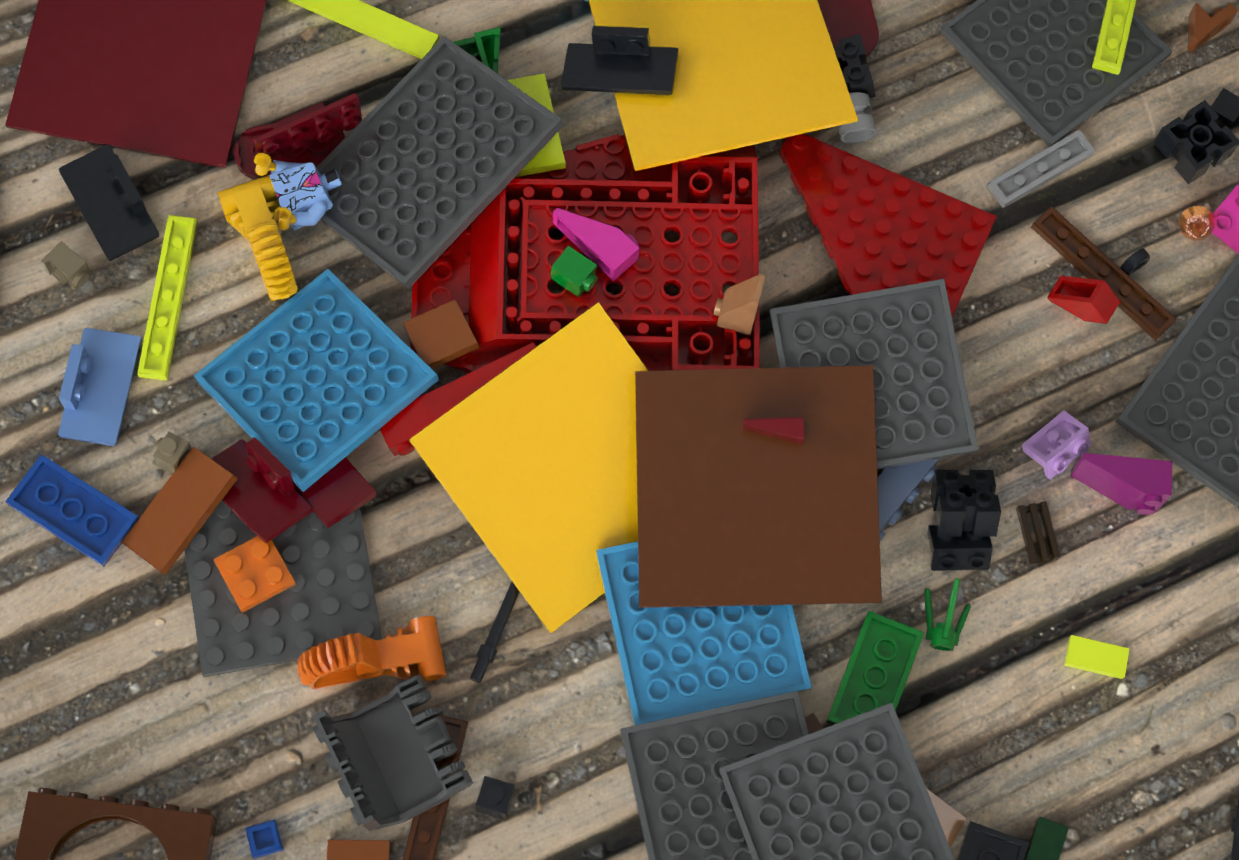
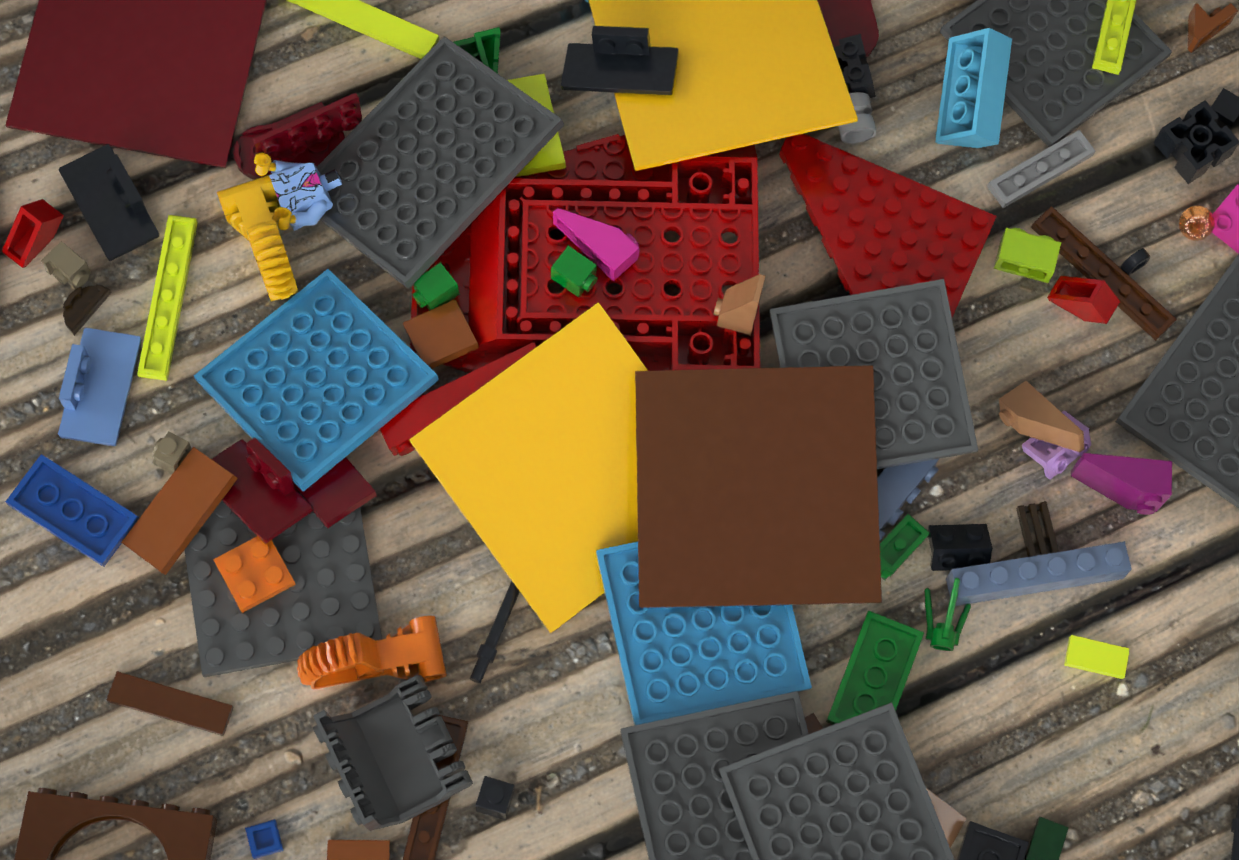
(31, 231): none -> red slope
(82, 305): none -> dark brown tile
(170, 703): none -> reddish brown tile
(435, 288): none -> green brick
(782, 428): dark red slope -> none
(900, 545): none -> green hinge
(965, 503): black brick -> none
(974, 89): none -> medium azure slope
(1027, 254): none -> lime brick
(1038, 418): none -> medium nougat slope
(1040, 573): none -> sand blue brick

